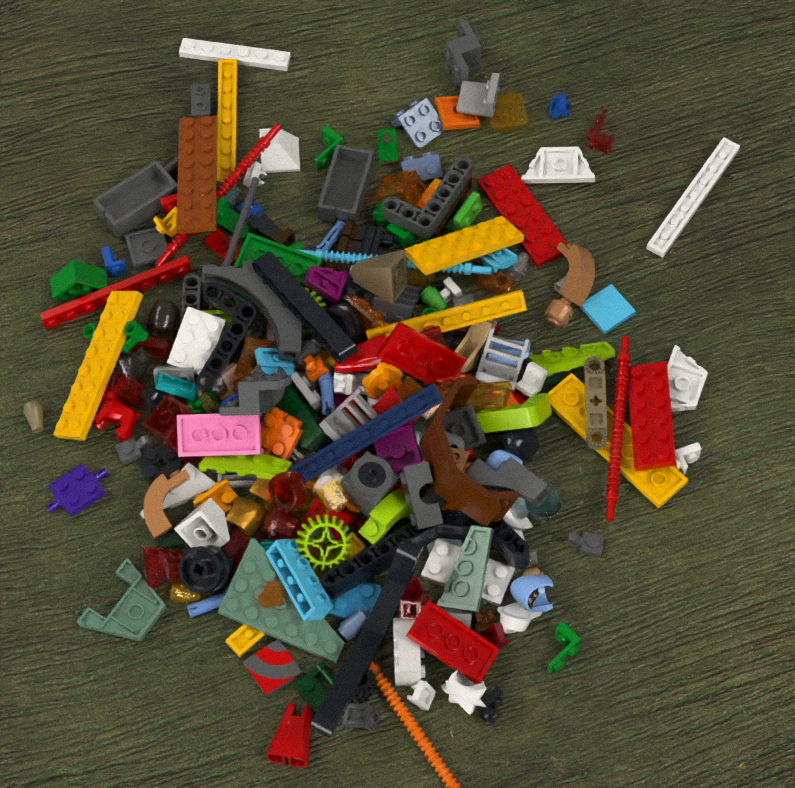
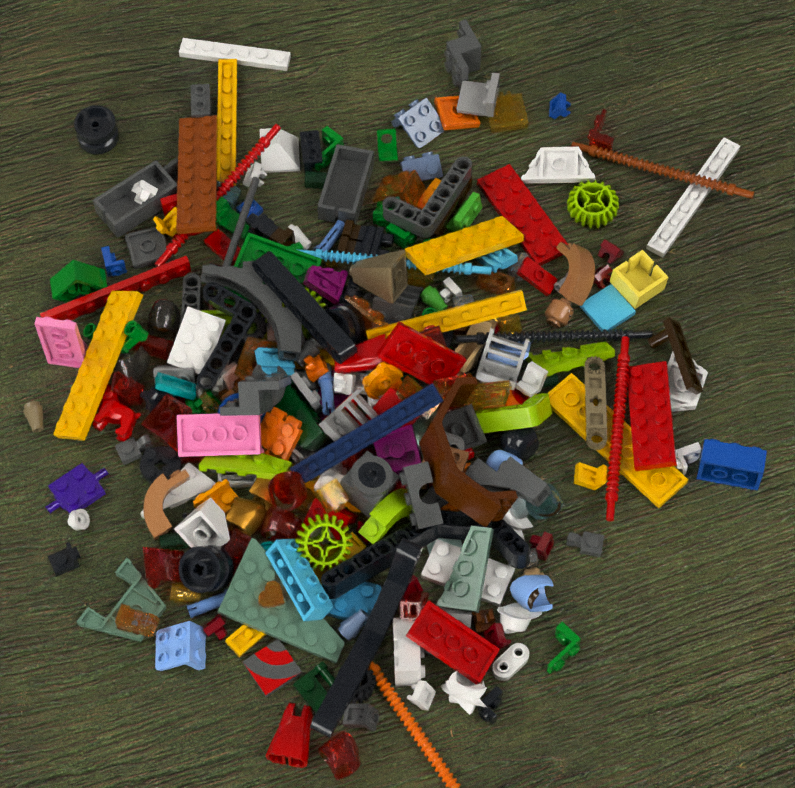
(61, 341): none -> bright pink plate
(65, 560): none -> black bracket
(78, 519): none -> white tile
(96, 129): none -> black wheel
(136, 621): none -> clear orange leg
(144, 191): none -> white tile
(180, 646): none -> light blue bracket
(216, 626): none -> dark red tile
(300, 237): none -> white cone
(310, 149): none -> black bracket
(315, 179): none -> clear green piece
(341, 755): none -> clear red piece
(480, 337): none -> black hose
(509, 323): none -> clear yellow bracket
(511, 660): none -> white plate
(537, 276): none -> red plate
(542, 544): none -> dark red tile
(590, 476): none -> yellow bracket
(594, 210): none -> lime gear
(600, 274): none -> dark red tile
(614, 251): none -> dark red tile
(636, 284): none -> light yellow piece
(674, 334): none -> dark brown piece
(730, 188): none -> dark orange hose
(731, 464): none -> blue brick

